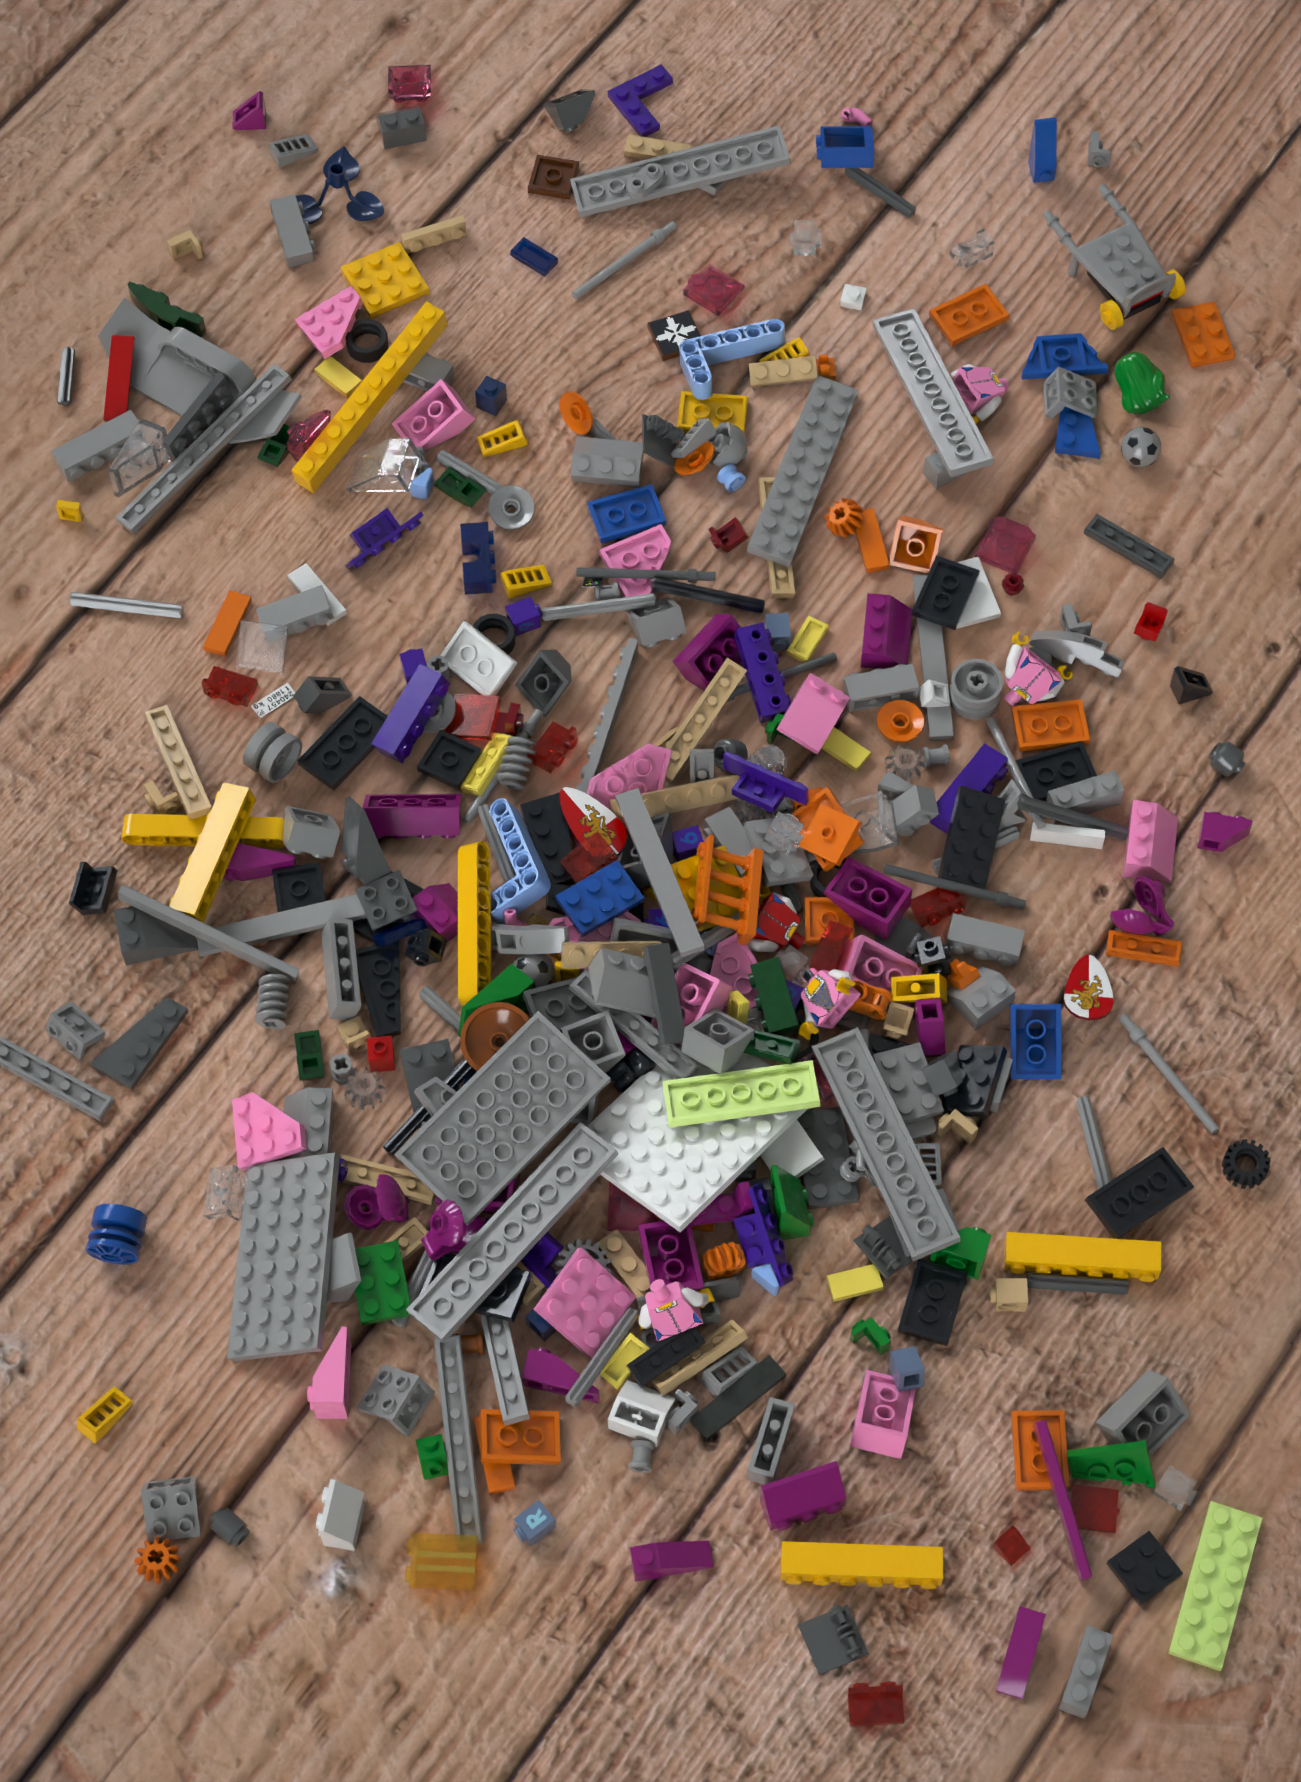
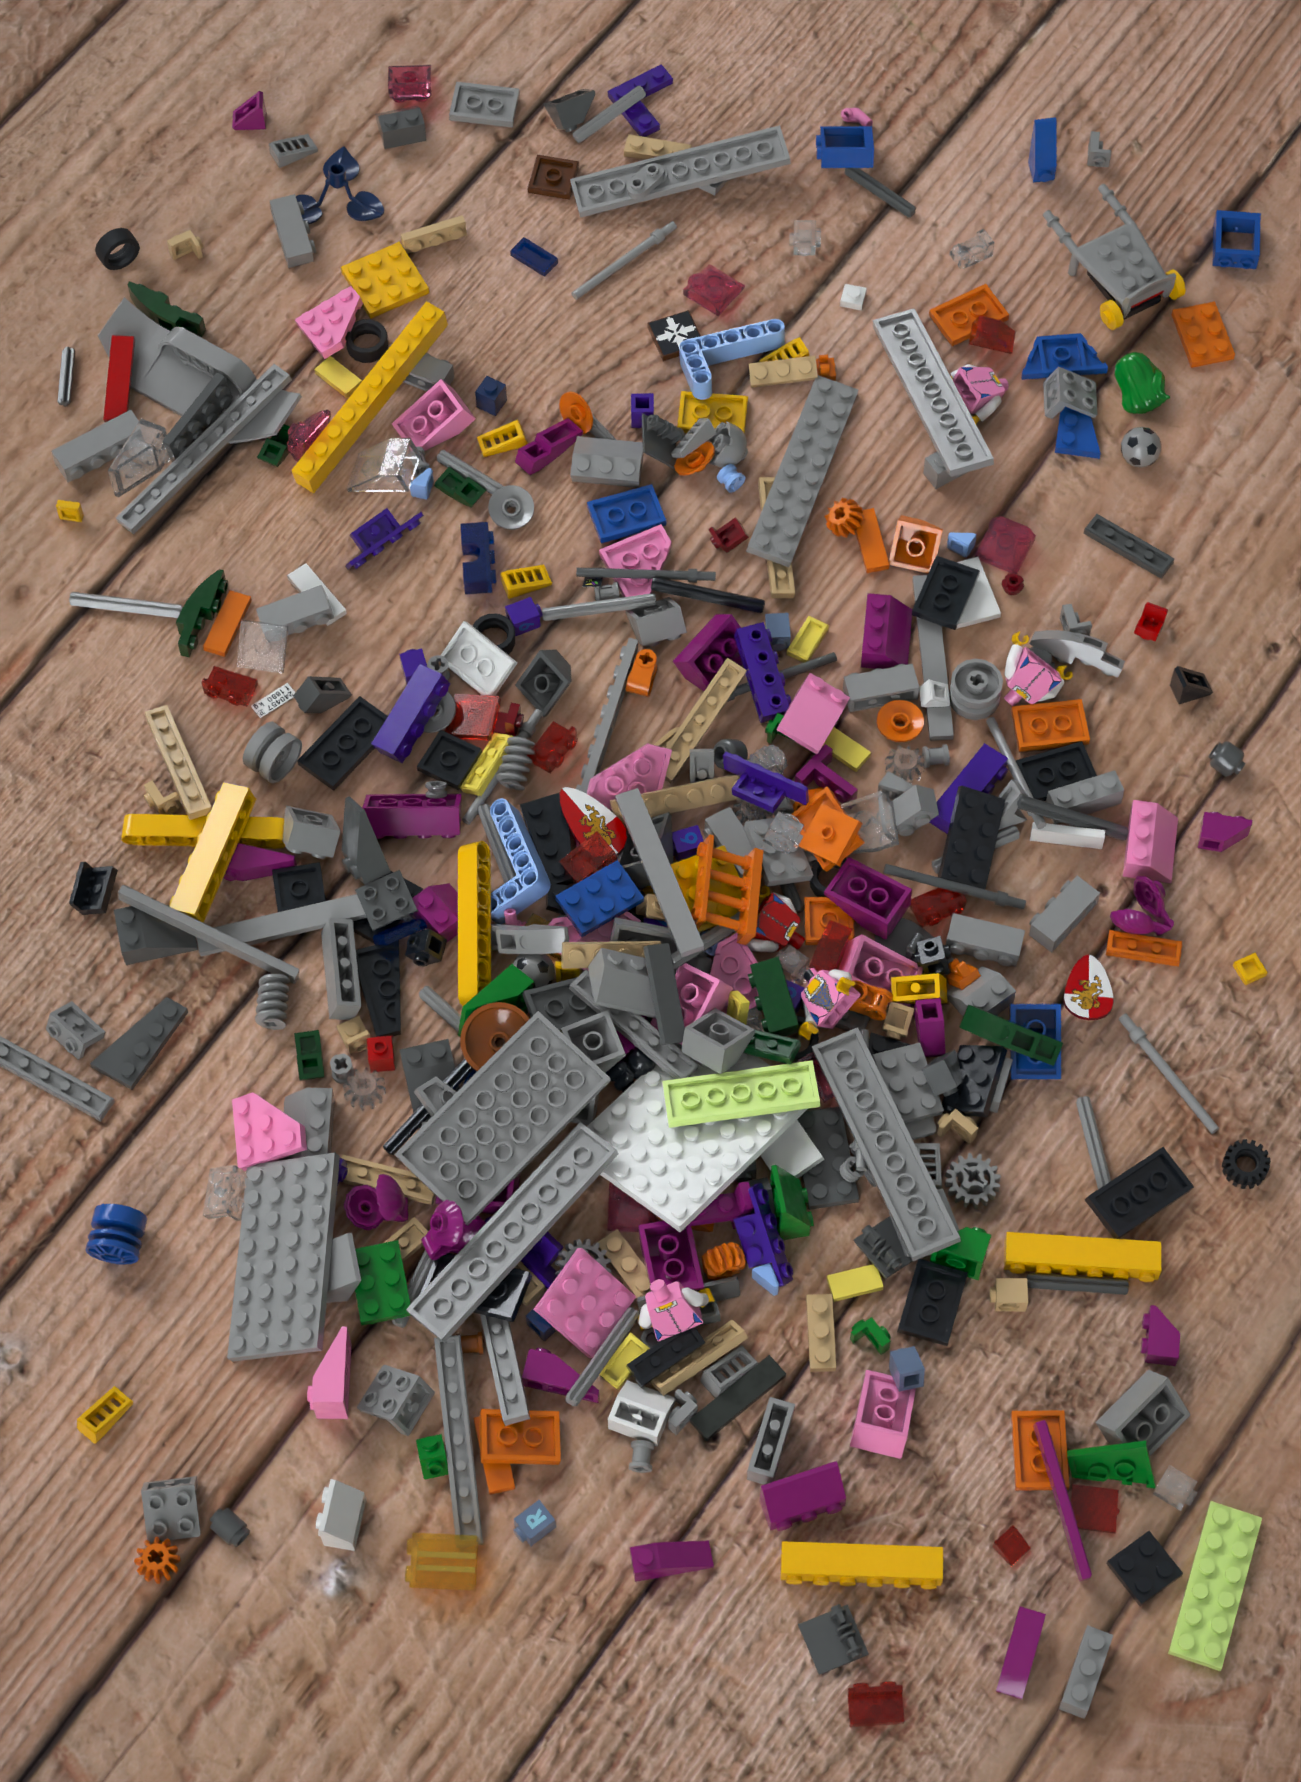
(110, 241): none -> black tyre
(200, 606): none -> dark green slope
(436, 789): none -> light grey bush
(484, 104): none -> light grey plate
(547, 446): none -> magenta slope
(609, 114): none -> light grey axle
(641, 404): none -> dark purple brick
(642, 676): none -> orange piece
(650, 908): none -> tan bracket
(821, 1333): none -> tan plate
(824, 777): none -> magenta bracket
(961, 543): none -> light blue slope
(969, 1170): none -> light grey gear
(992, 334): none -> clear red slope
(1010, 1035): none -> dark green slope
(1063, 913): none -> light grey brick
(1161, 1339): none -> magenta slope
(1240, 223): none -> blue window
(1250, 968): none -> yellow tile

